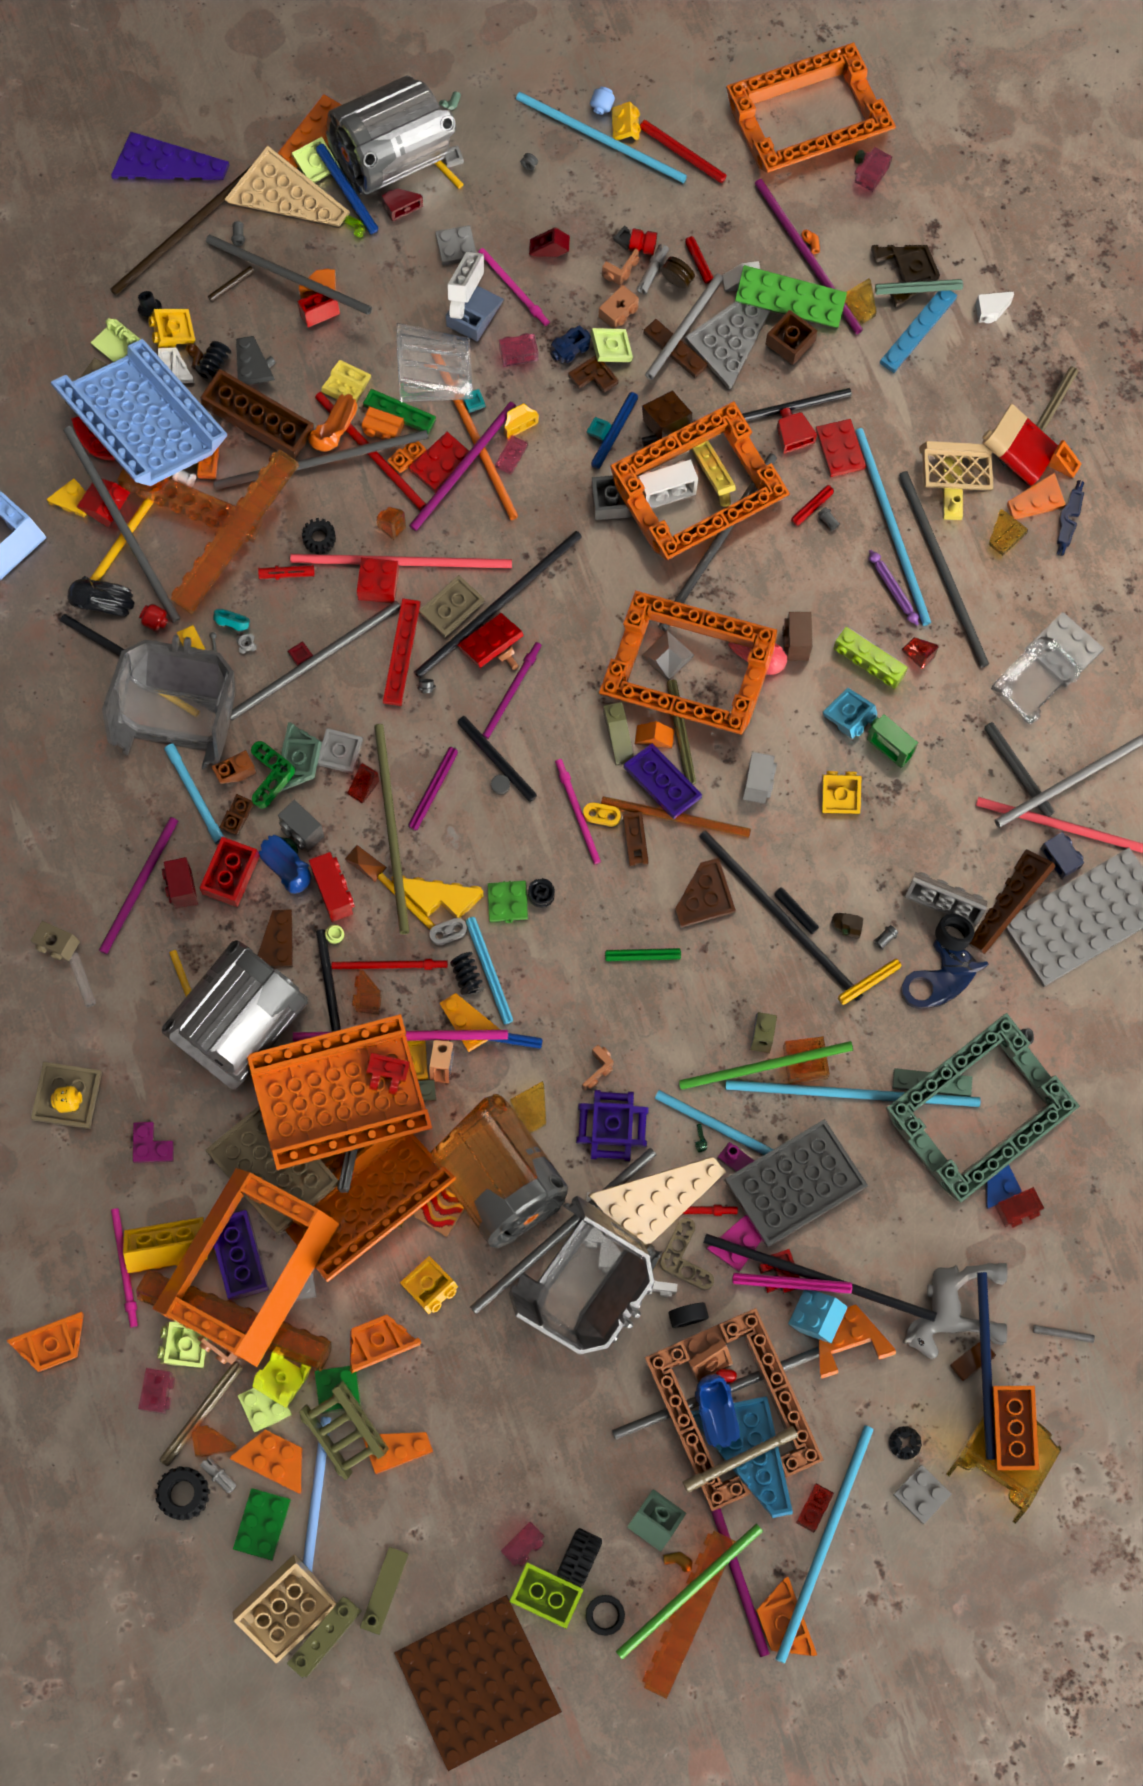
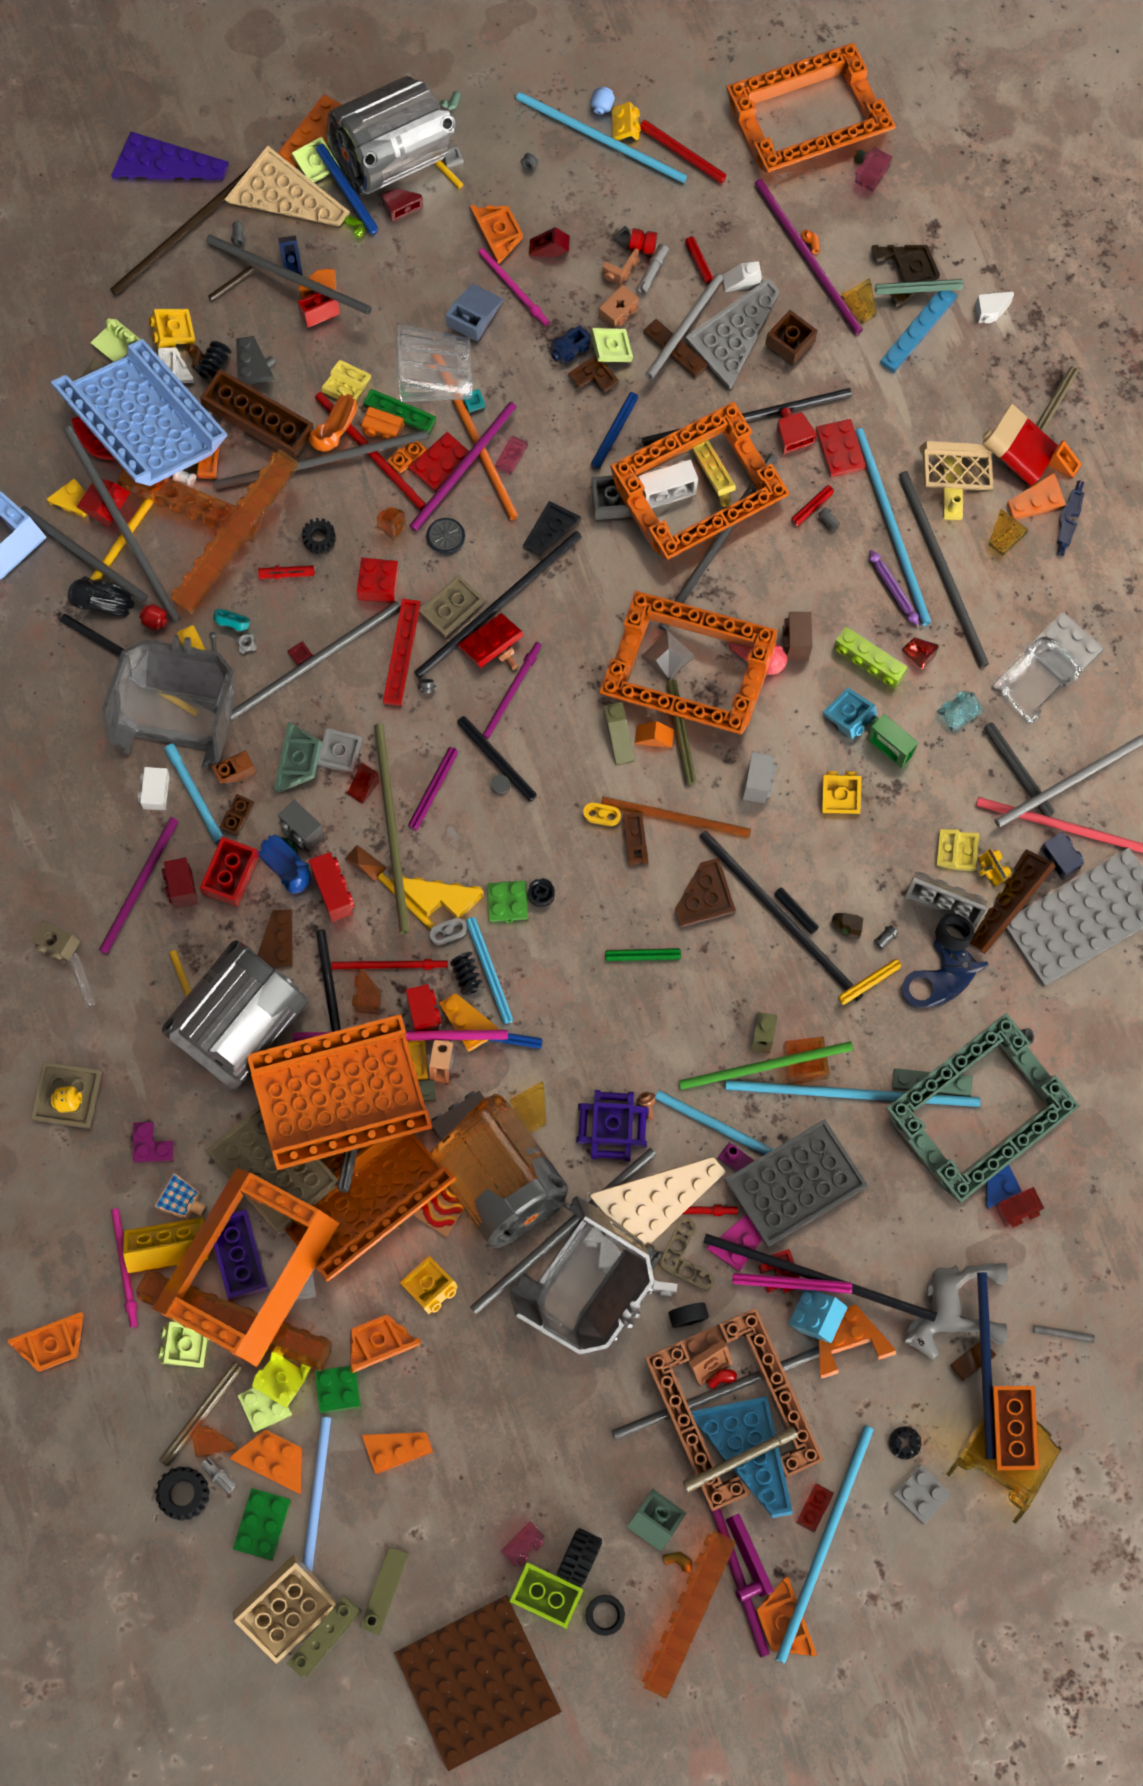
(86, 556): none -> dark grey piece
(147, 303): black piece -> none
(154, 788): none -> white brick
(156, 1391): clear pink brick -> none
(180, 1199): none -> torso
(223, 1358): nougat bracket -> none
(276, 774): green beam -> none
(290, 254): none -> dark blue slope
(334, 934): yellowish green plate -> none
(354, 1413): olive fence -> none
(389, 1068): red plate -> none
(404, 561): coral piece -> none
(421, 1005): none -> red brick
(445, 535): none -> dark grey wheel
(445, 1123): none -> dark grey brick
(454, 244): light grey plate -> none
(464, 282): white hinge -> none
(498, 229): none -> orange wing
(518, 349): clear pink brick -> none
(519, 420): yellow slope -> none
(550, 527): none -> black wing
(565, 778): dark pink bar -> none
(598, 428): teal plate -> none
(603, 1057): nougat bracket -> none
(647, 1100): none -> nougat plate
(662, 781): dark purple plate -> none
(666, 414): reddish brown brick -> none
(677, 272): dark brown head -> none
(689, 1591): bright green piece -> none
(701, 1145): clear green hand -> none
(717, 1411): blue hair -> none
(761, 1583): none -> magenta piece
(784, 293): bright green plate -> none
(958, 850): none -> light yellow slope
(961, 710): none -> clear light blue bracket
(992, 868): none -> yellow hips

